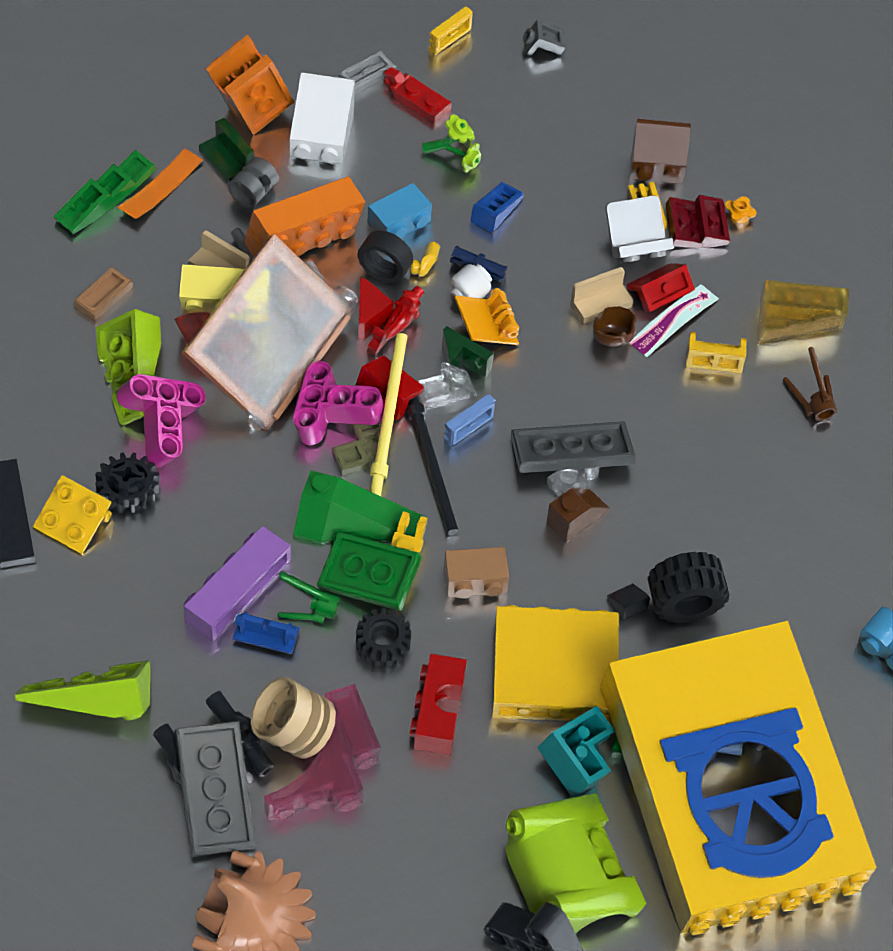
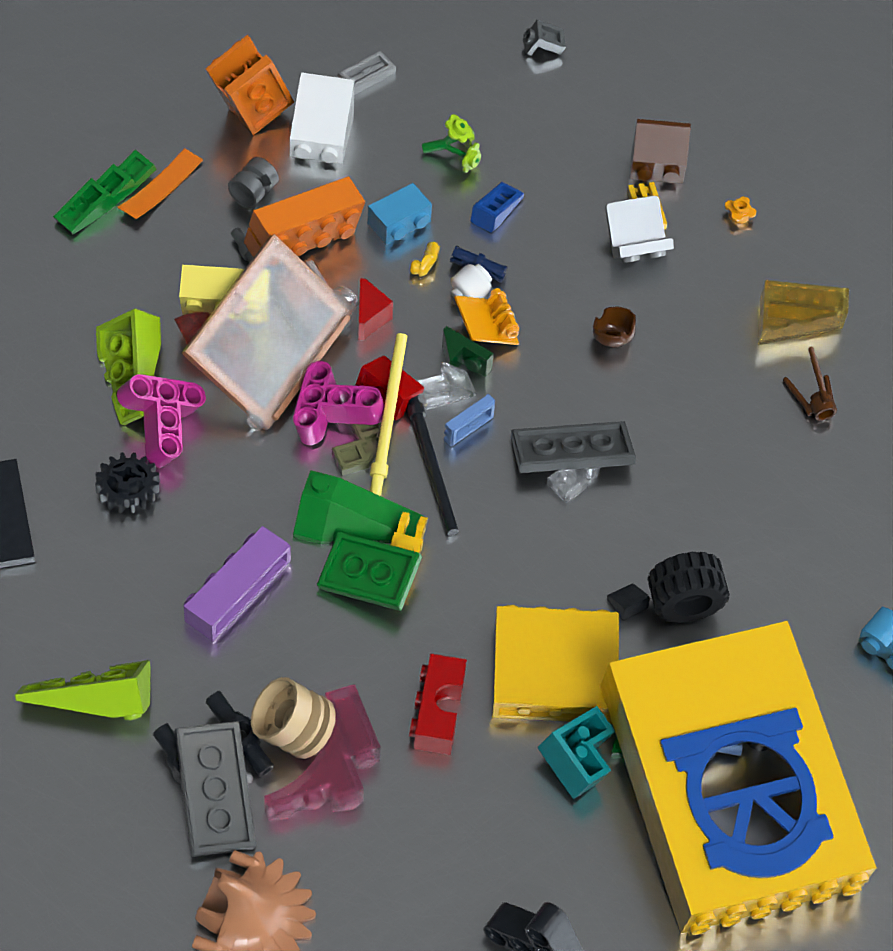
(72, 514): yellow hinge -> none
(103, 293): medium nougat tile -> none
(218, 253): tan panel -> none
(226, 150): dark green panel -> none
(265, 633): blue hinge -> none
(323, 603): green plant -> none
(378, 652): black tyre -> none
(391, 246): black tyre -> none
(403, 314): red animal -> none
(416, 95): red hinge -> none
(450, 30): yellow tile -> none
(476, 572): medium nougat brick -> none
(568, 861): lime piece -> none
(575, 512): reddish brown slope -> none
(599, 292): tan panel -> none
(662, 286): red panel -> none
(672, 319): sticker -> none
(697, 222): dark red slope -> none
(715, 355): yellow hinge -> none

